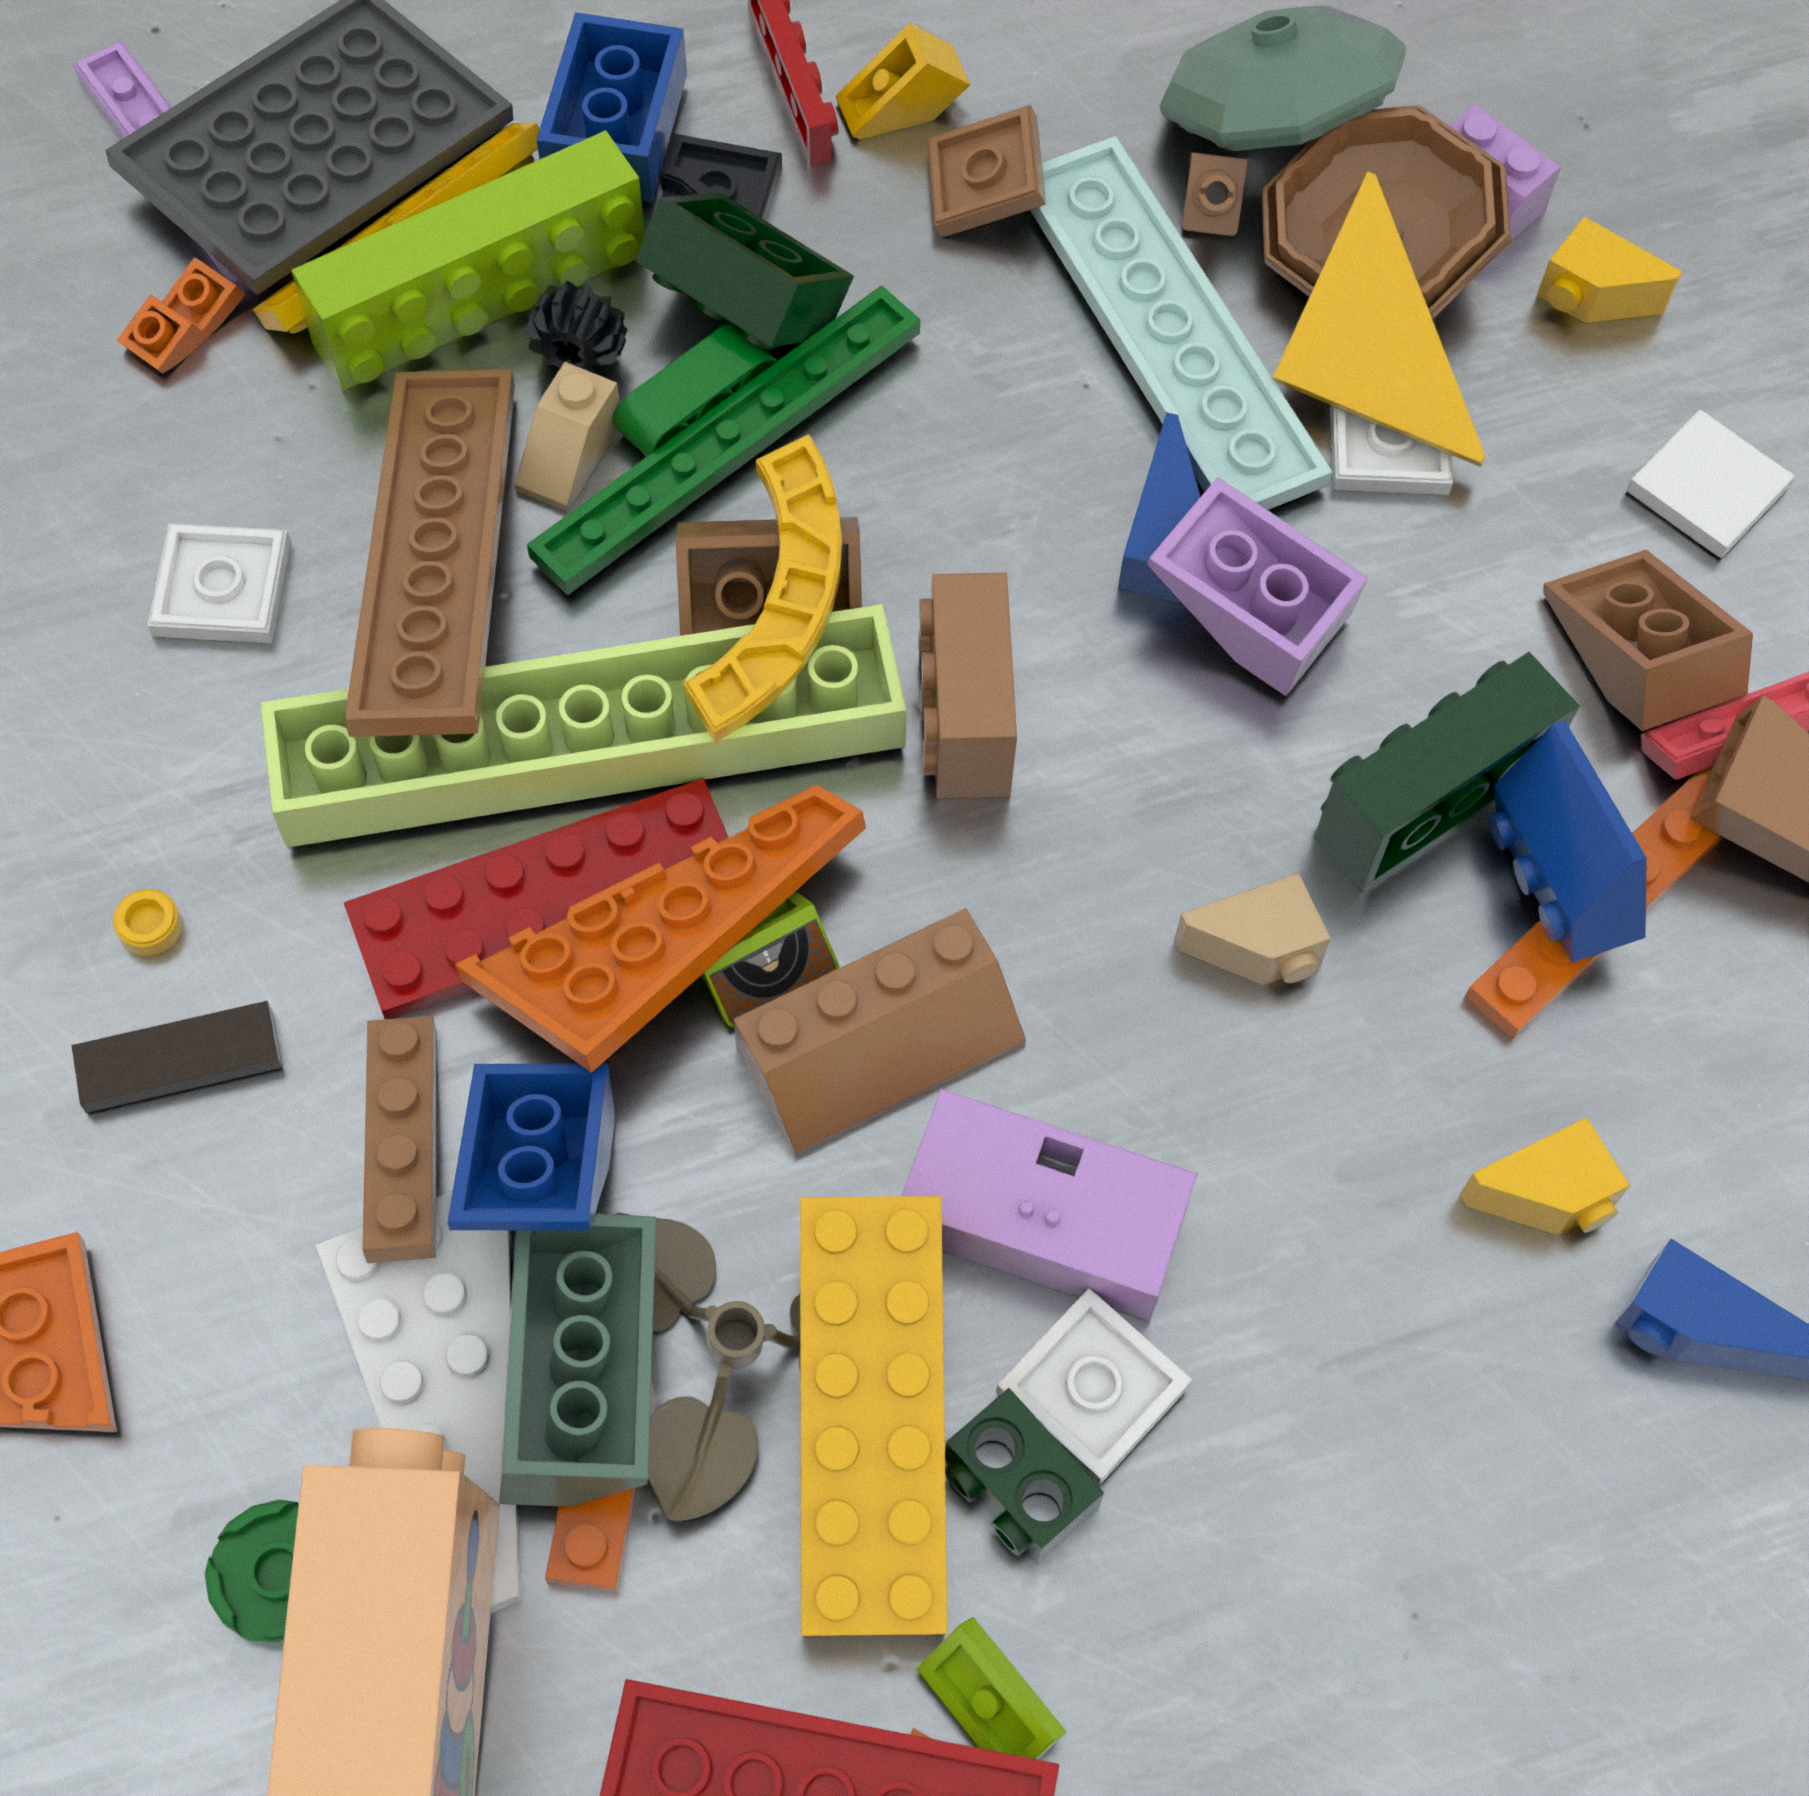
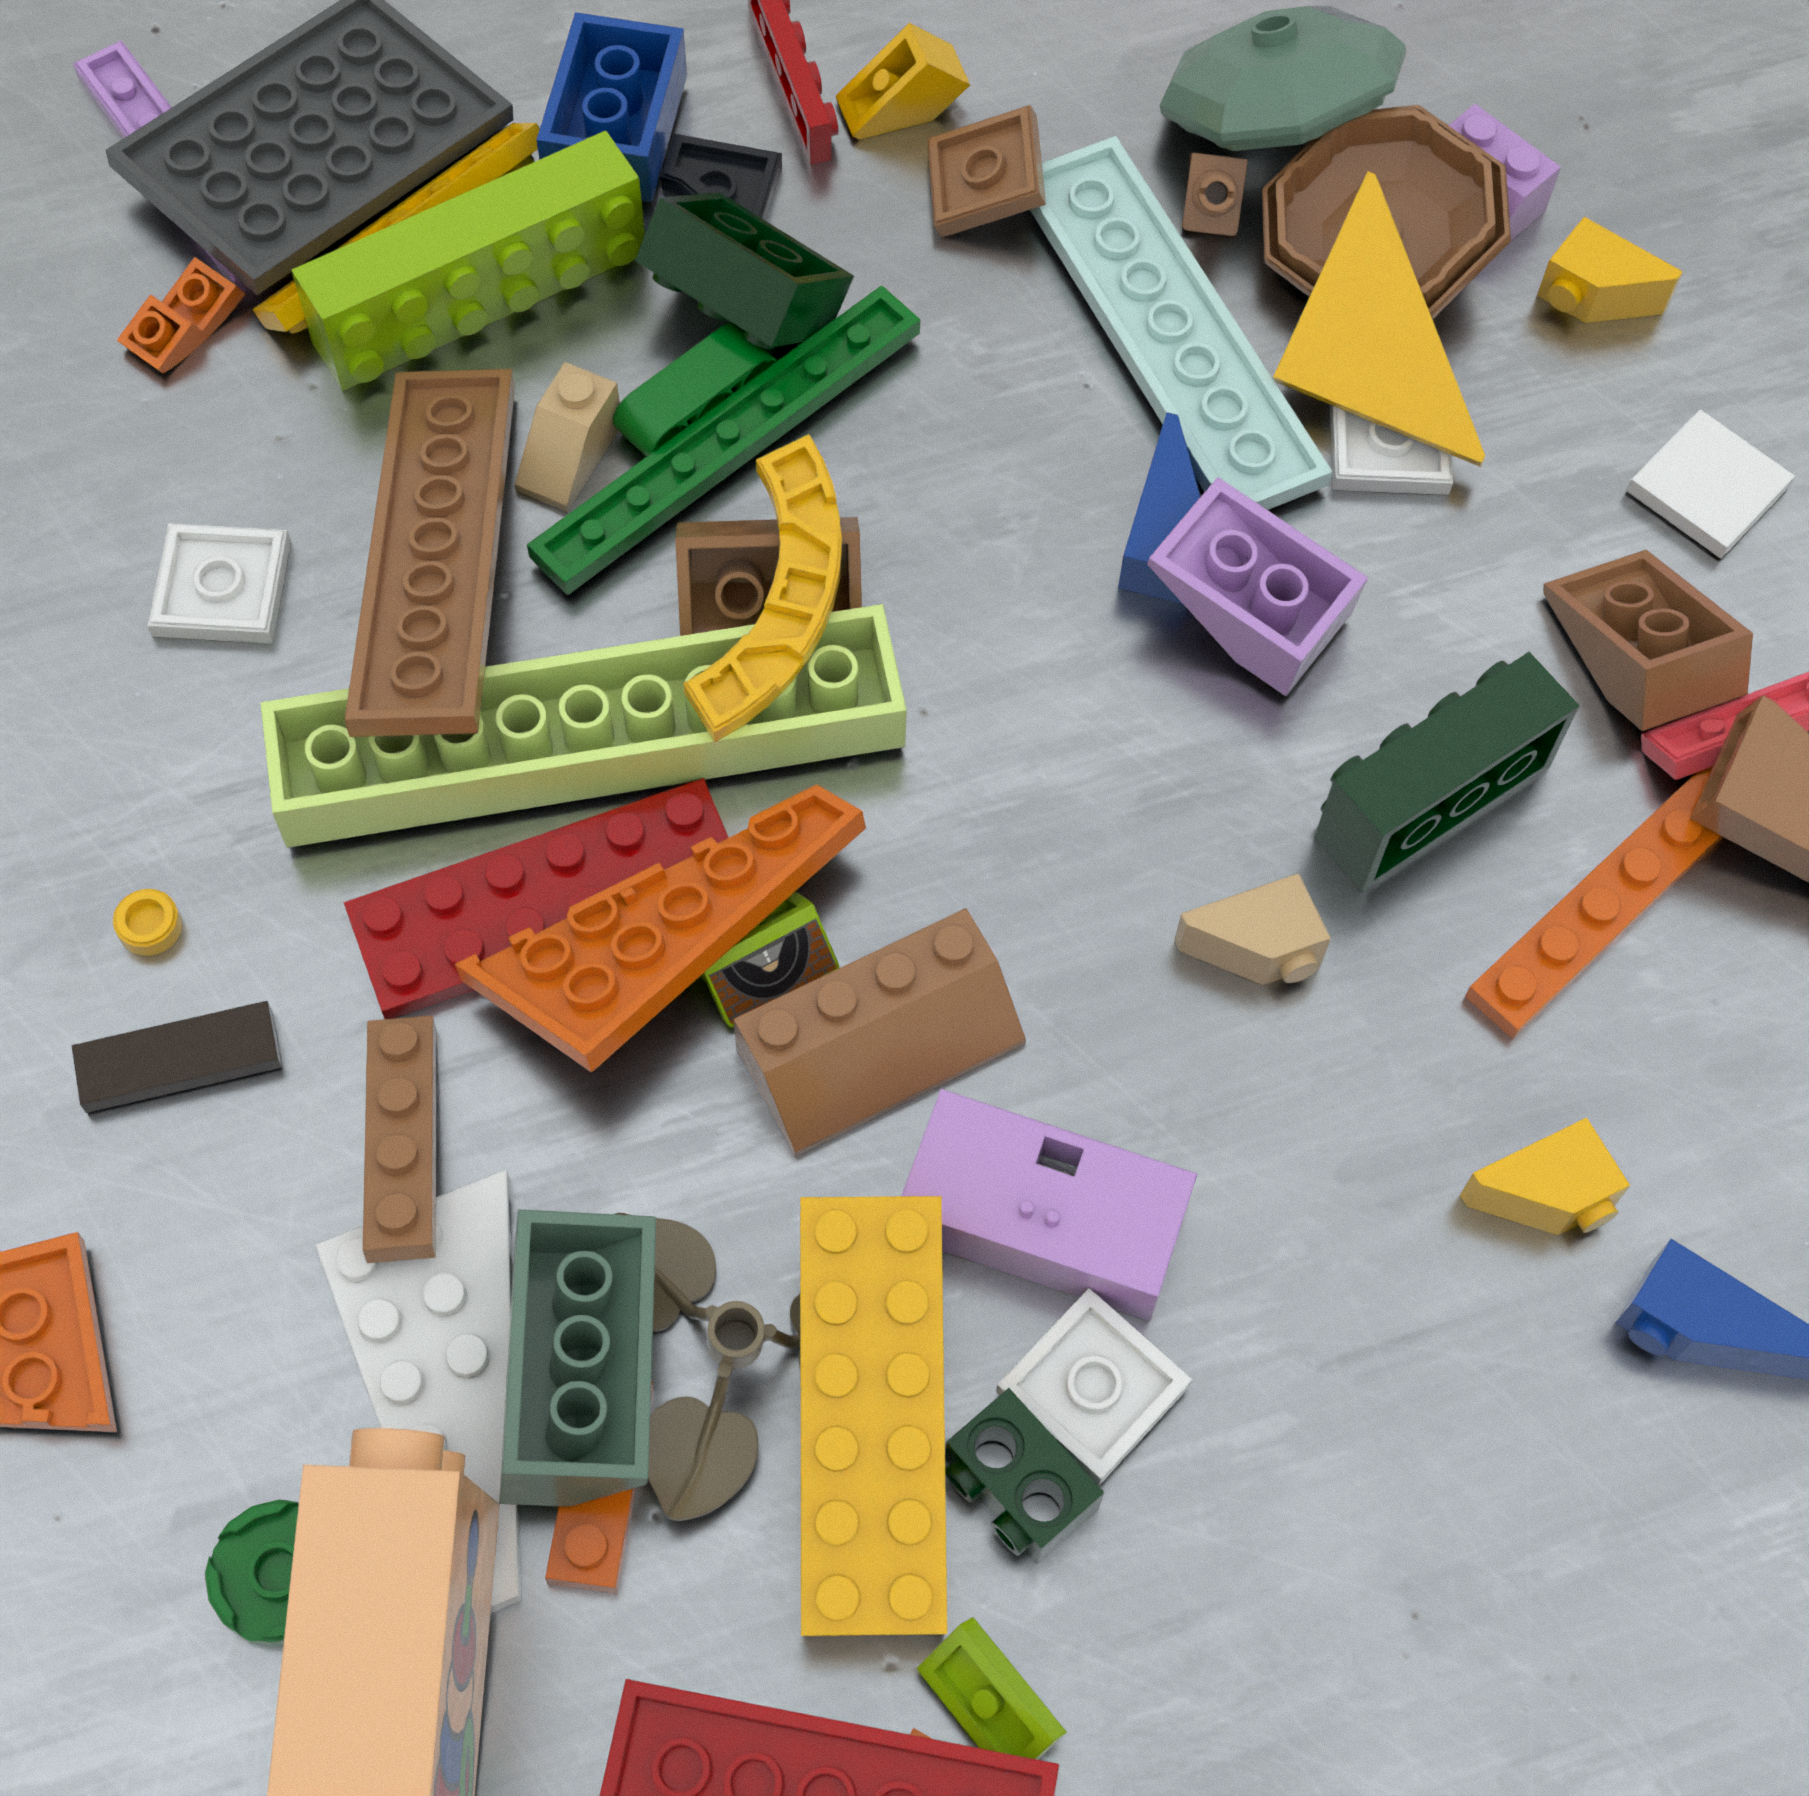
(533, 1148): blue slope -> none
(576, 328): black gear -> none
(967, 685): medium nougat brick -> none
(1571, 847): blue slope -> none

